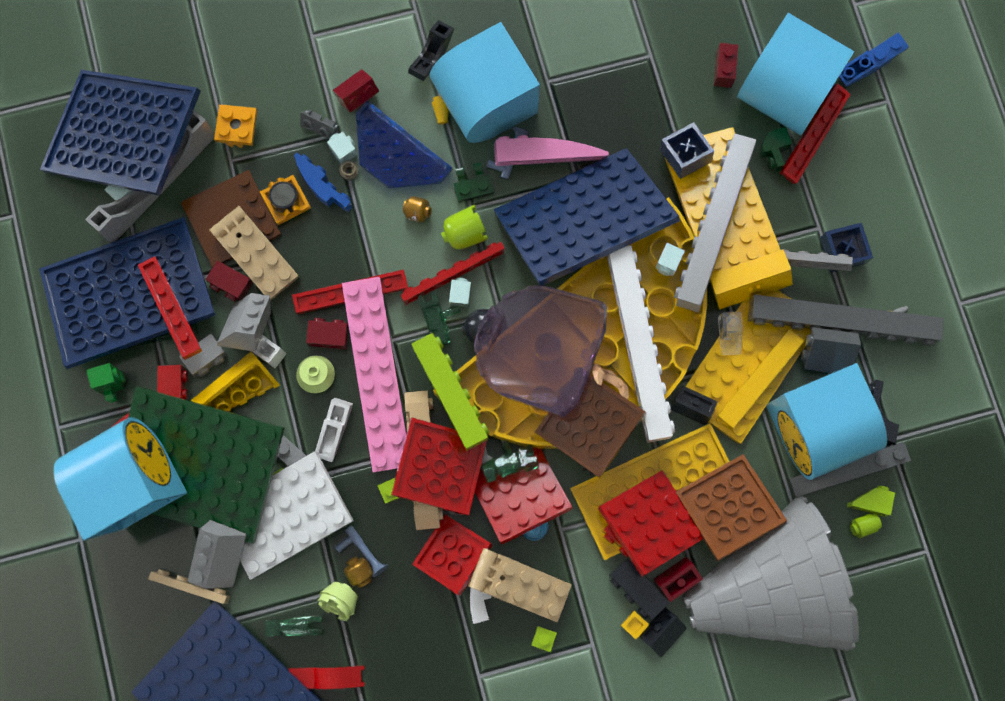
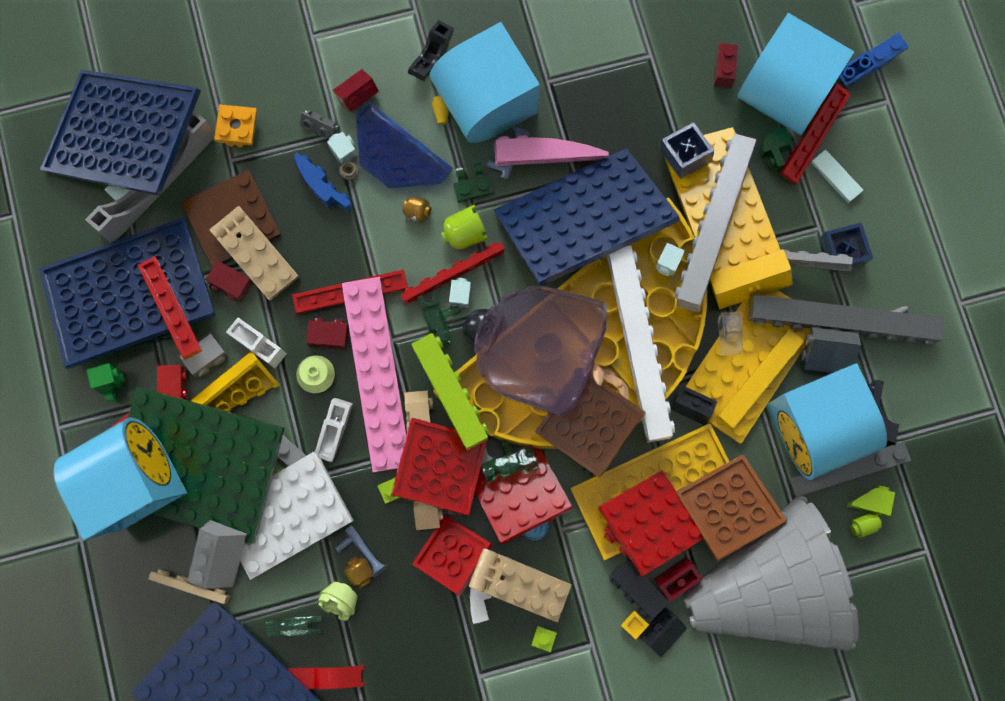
(246, 323): light grey slope -> none
(285, 199): piece -> none
(836, 176): none -> light aqua tile

